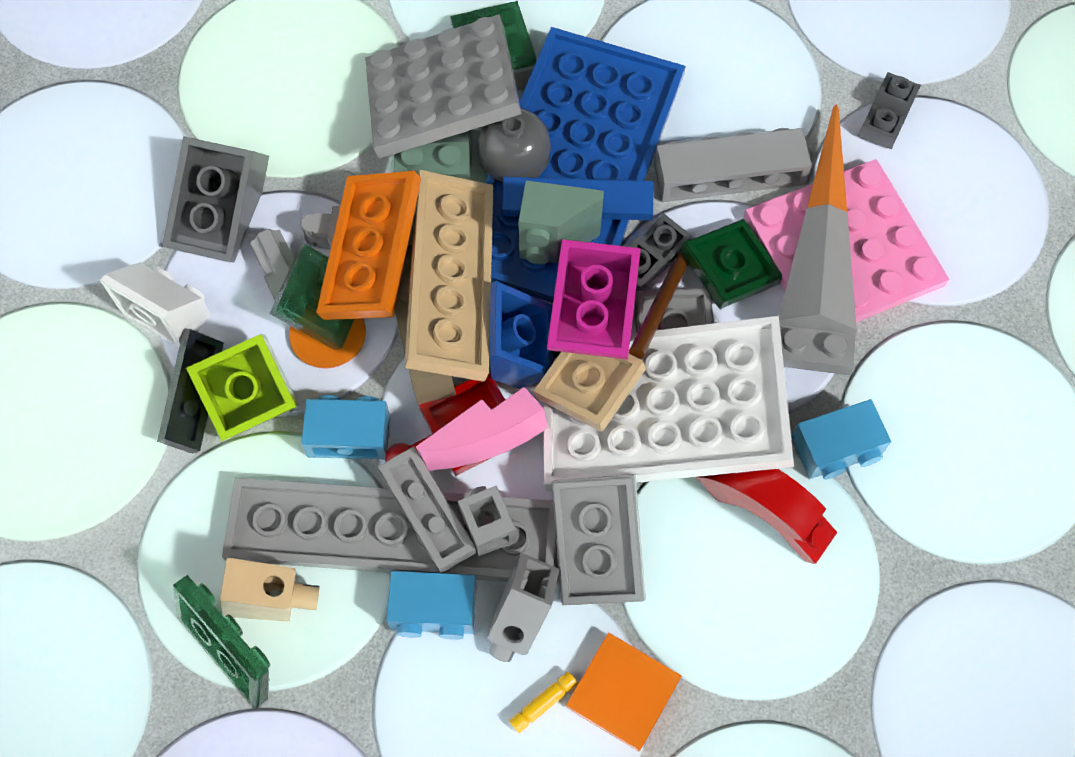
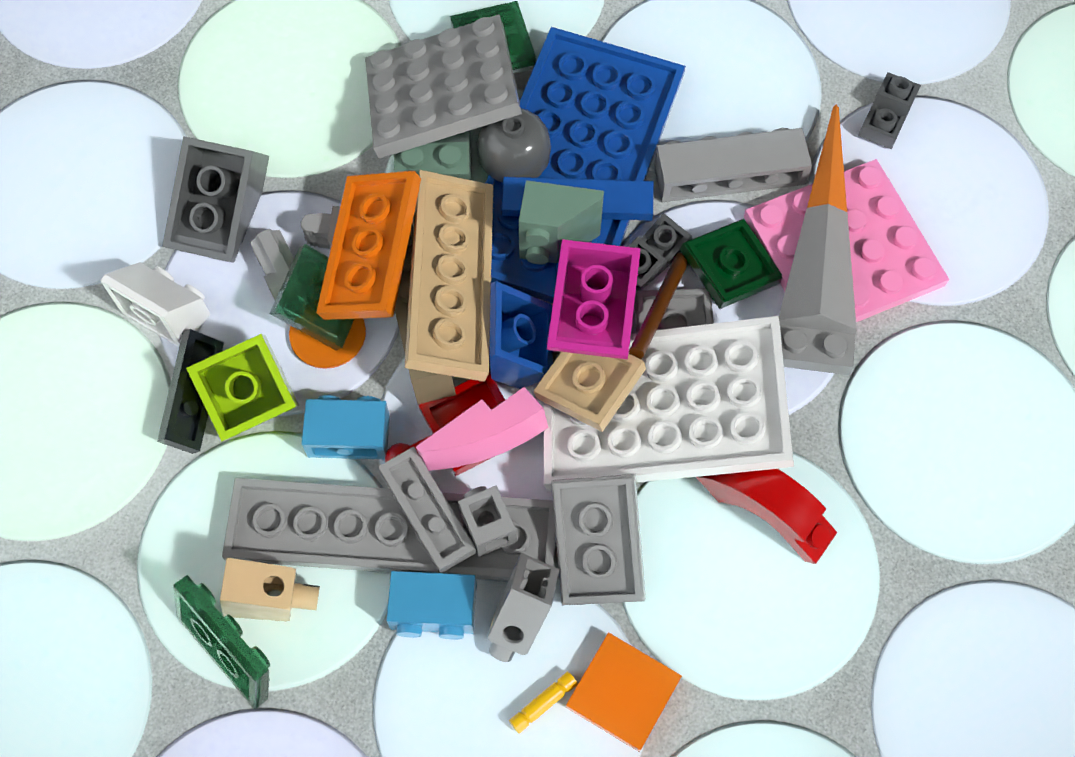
(841, 440): dark azure brick -> none

